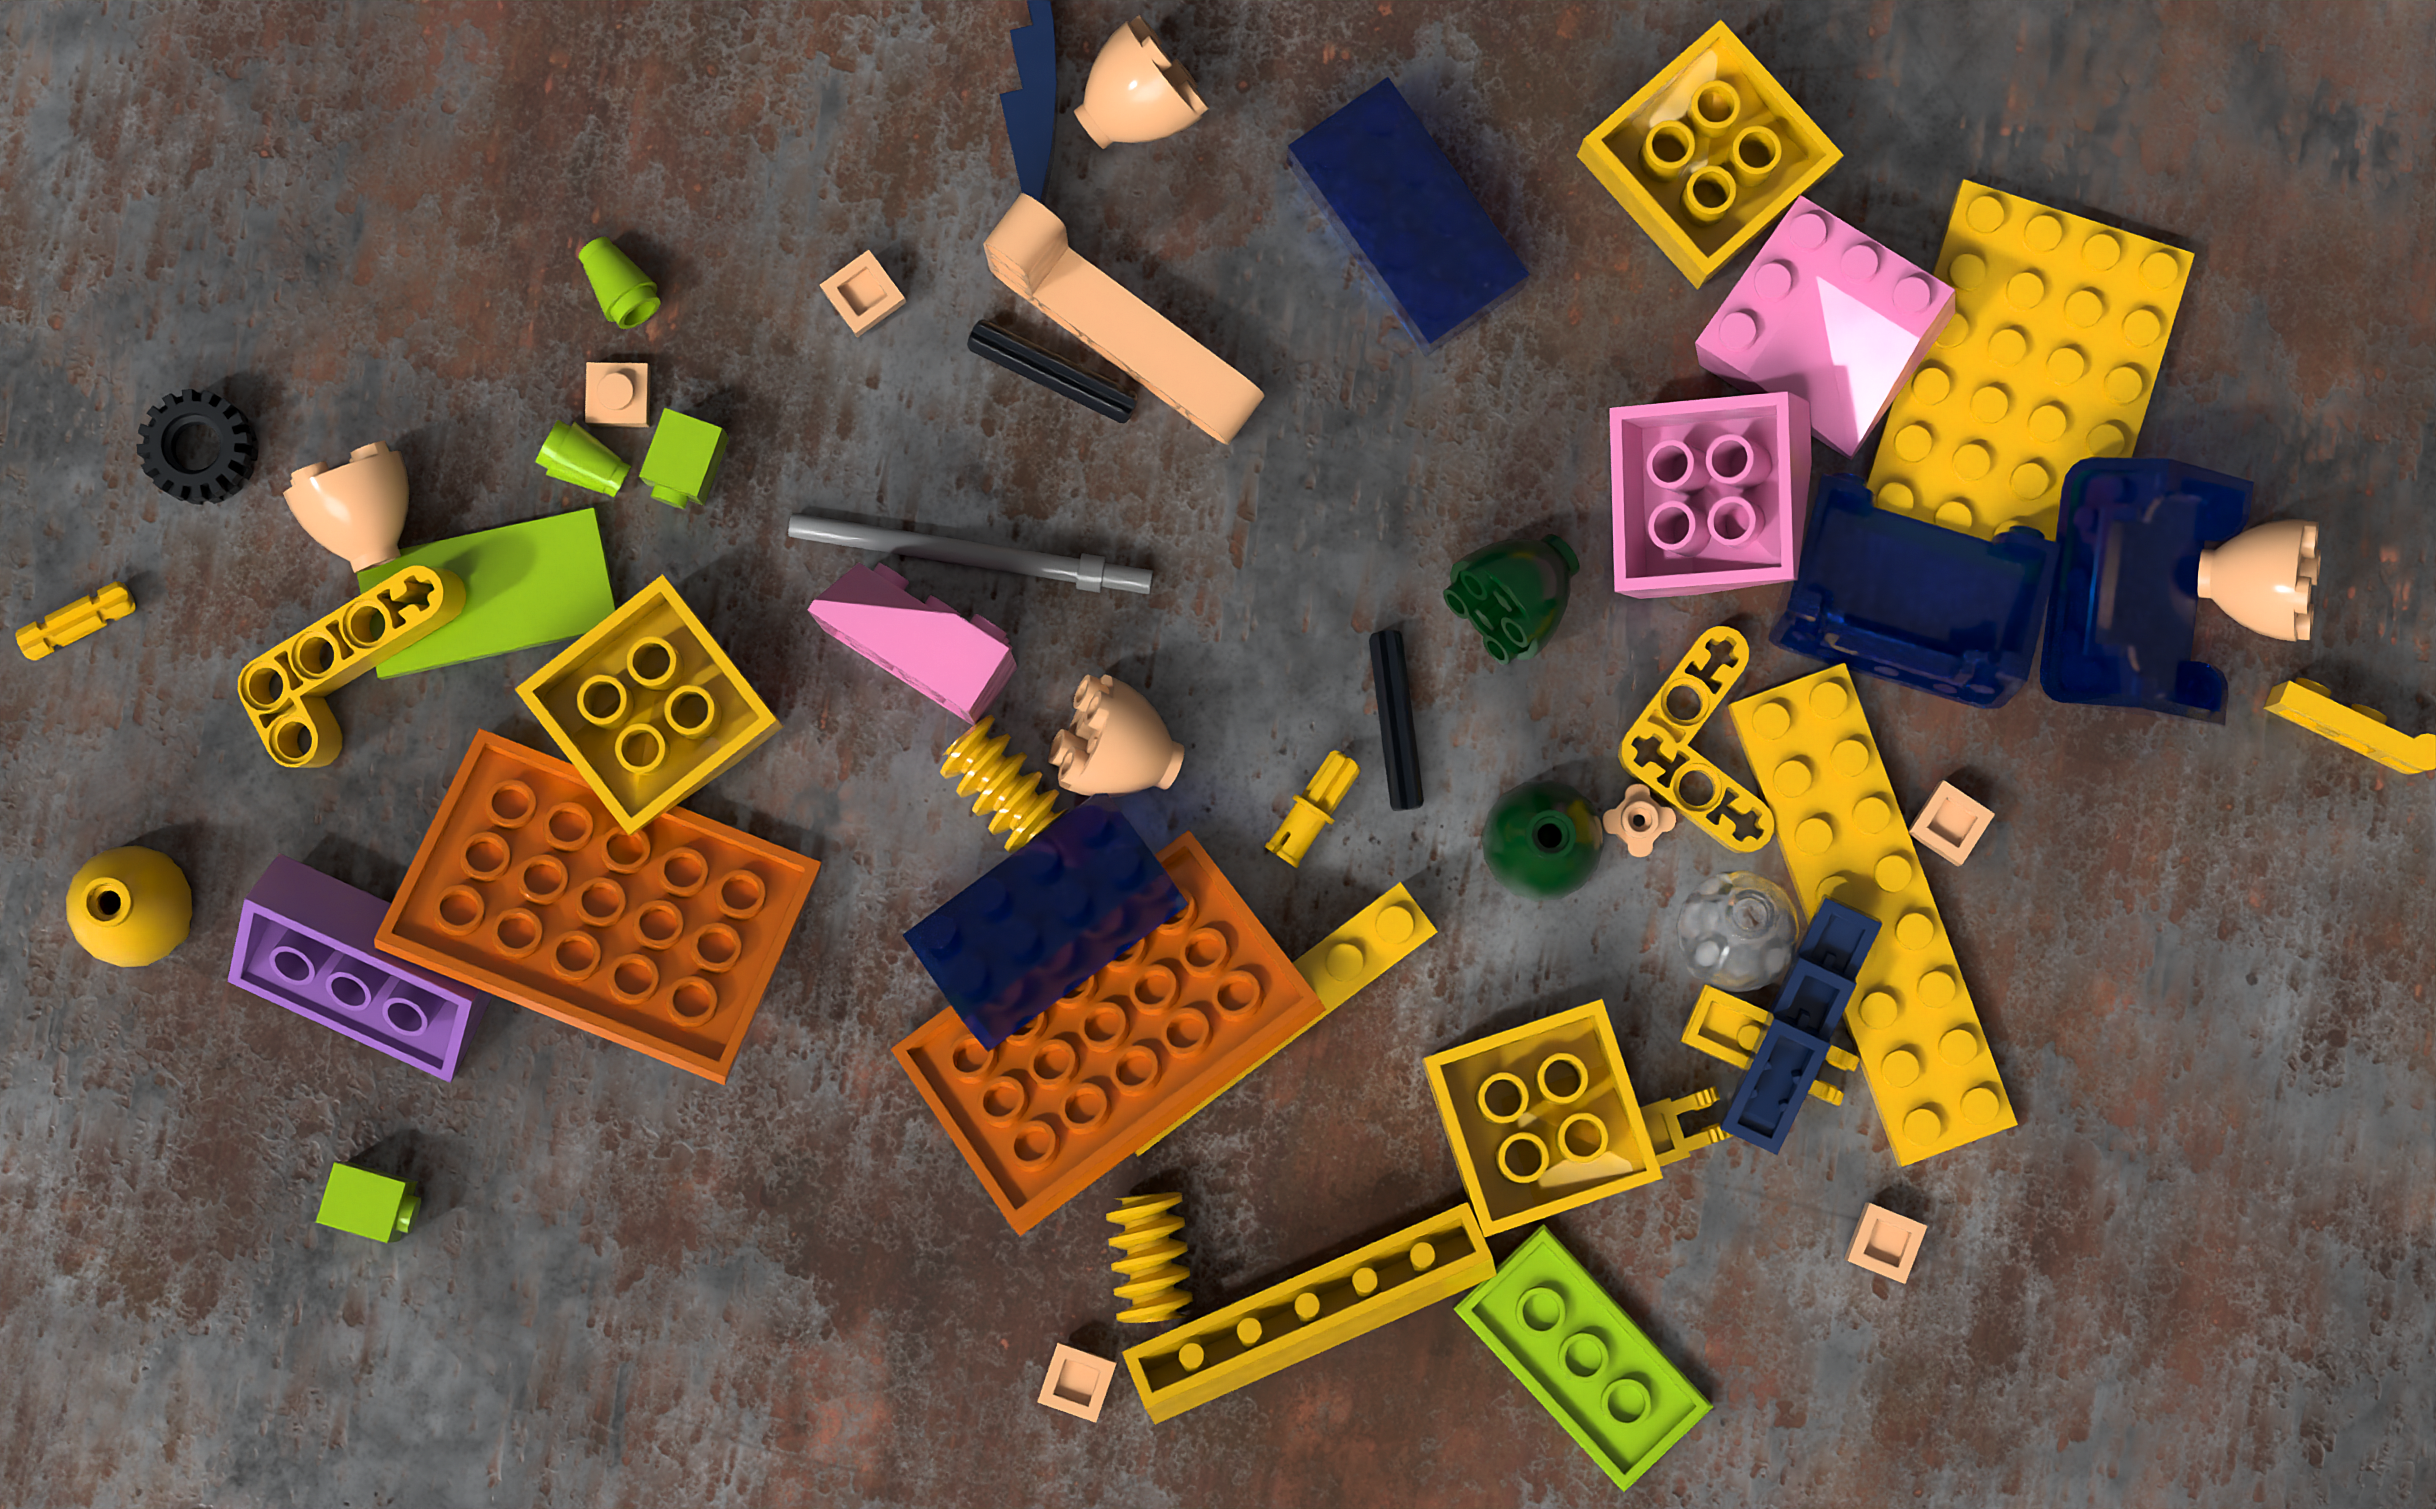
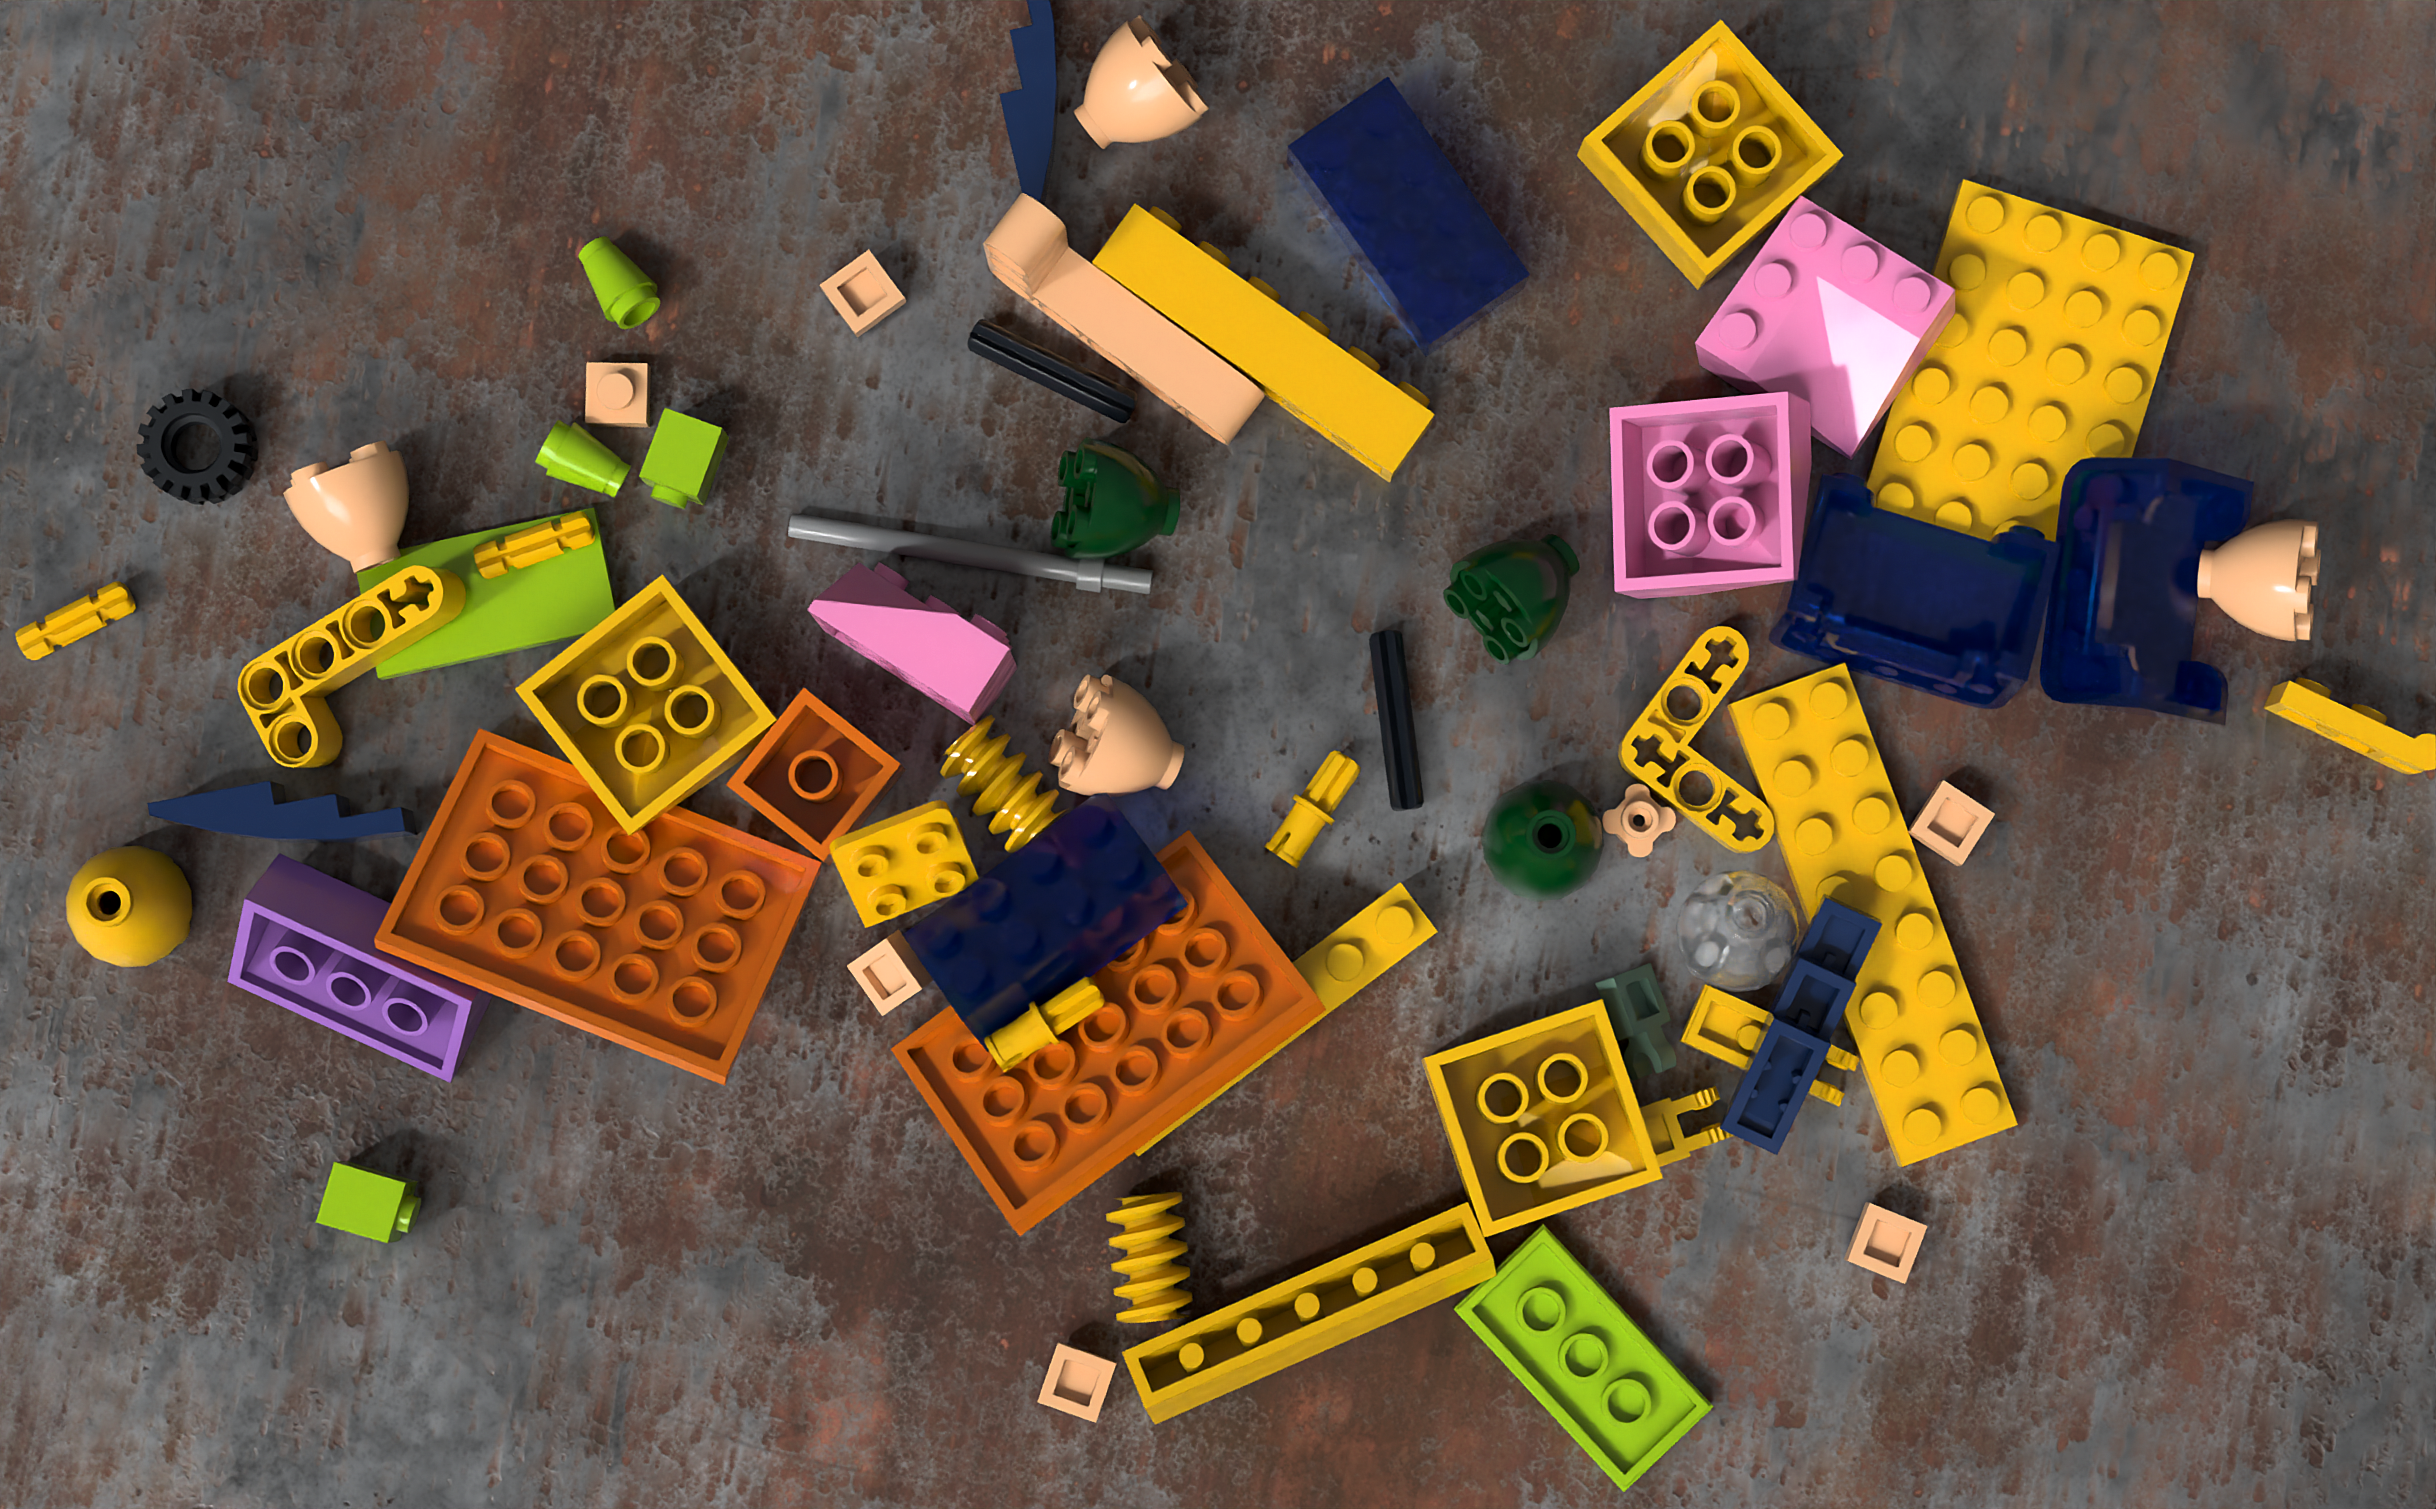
(264, 813): none -> dark blue slope
(534, 545): none -> yellow axle
(815, 775): none -> orange brick
(890, 972): none -> light nougat plate
(904, 862): none -> yellow bracket
(1044, 1023): none -> yellow axle
(1110, 502): none -> dark green piece
(1266, 343): none -> yellow brick
(1637, 1013): none -> sand green plate

